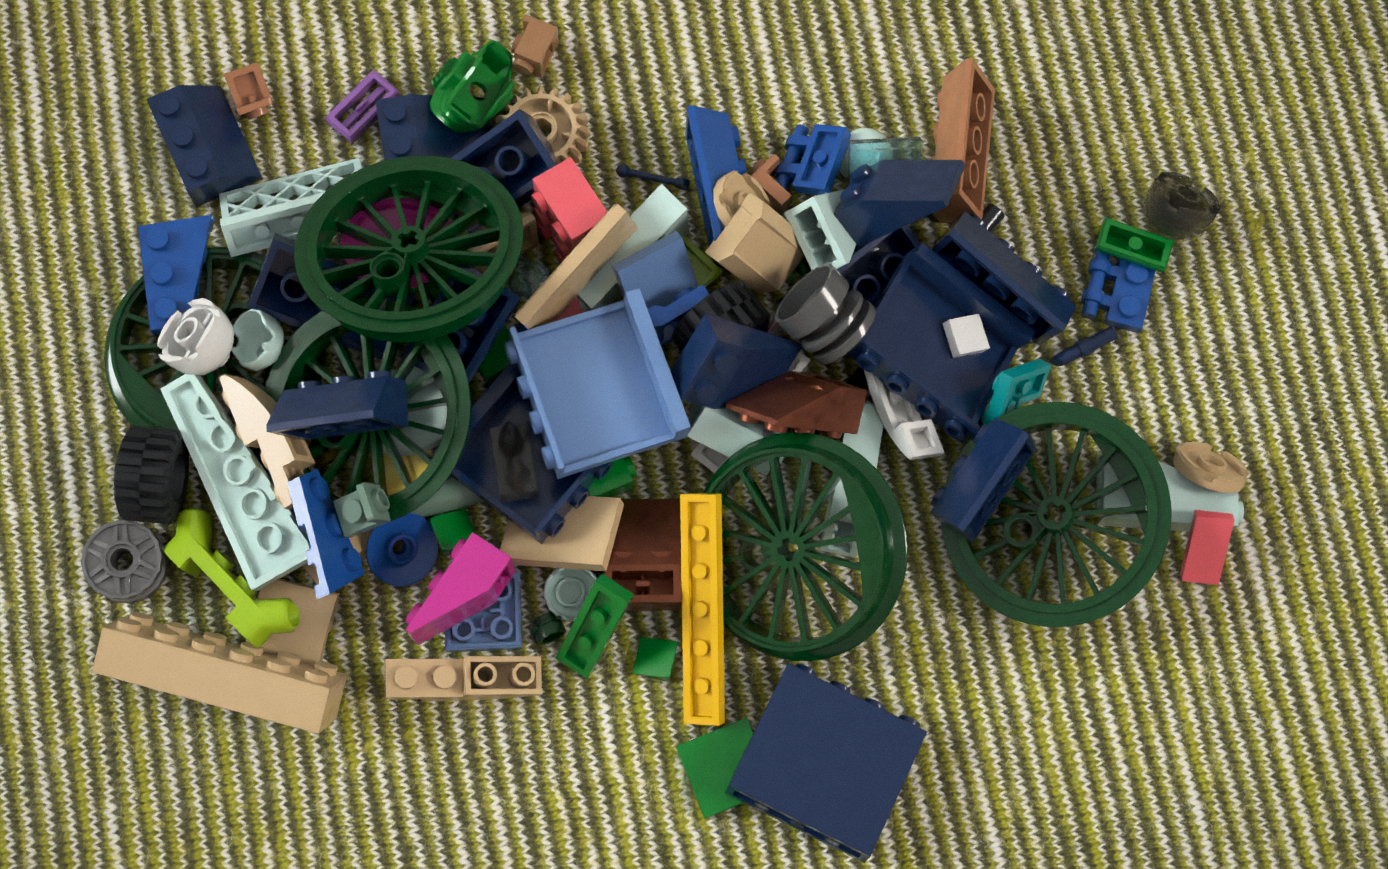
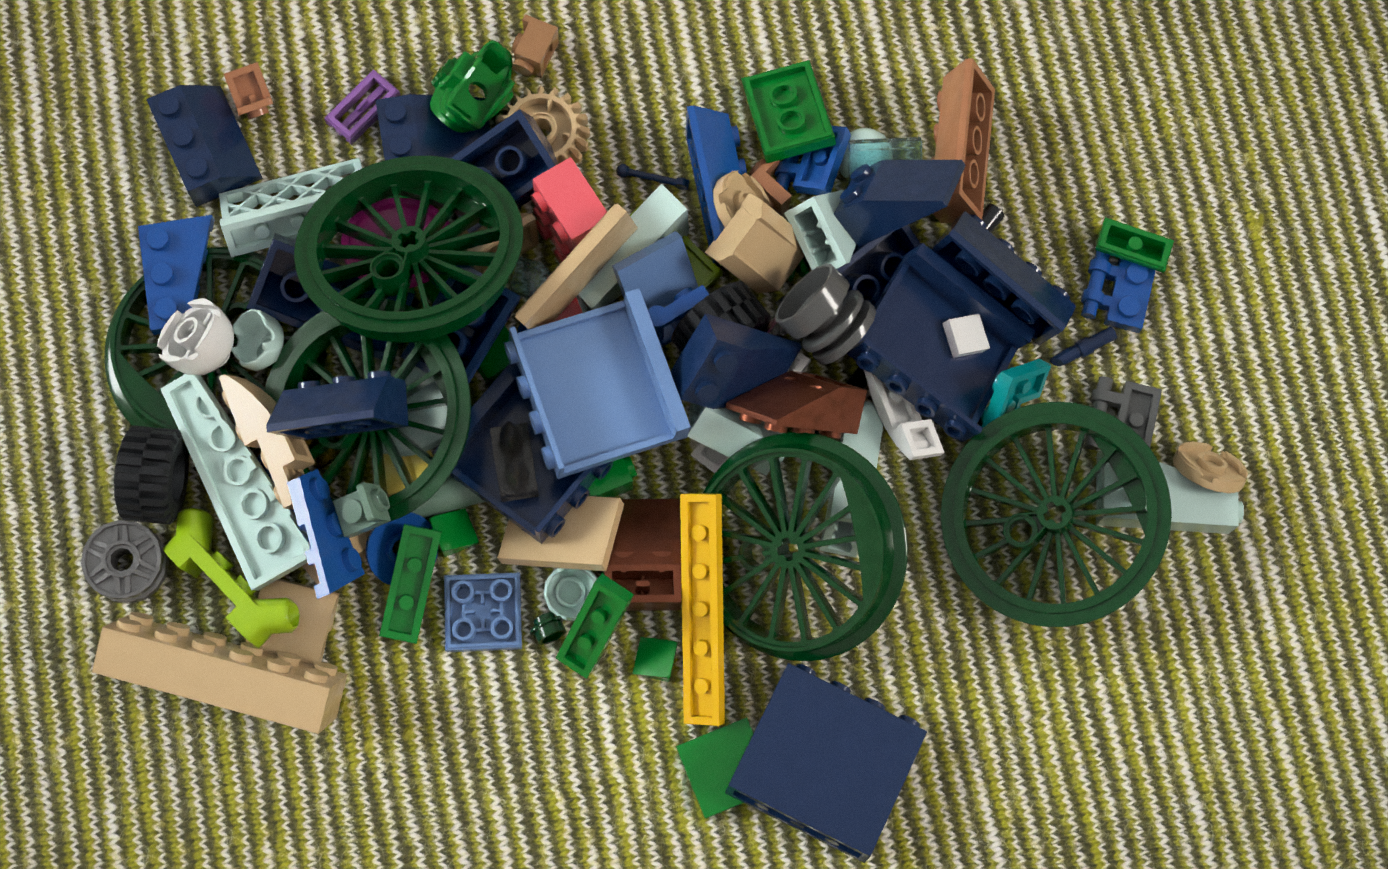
(410, 583): none -> green plate
(462, 678): tan slope -> none
(466, 588): dark pink slope -> none
(788, 111): none -> green tile
(983, 478): dark blue slope -> none
(1135, 405): none -> dark grey plate
(1179, 208): clear smoke cylinder -> none
(1206, 547): coral tile -> none

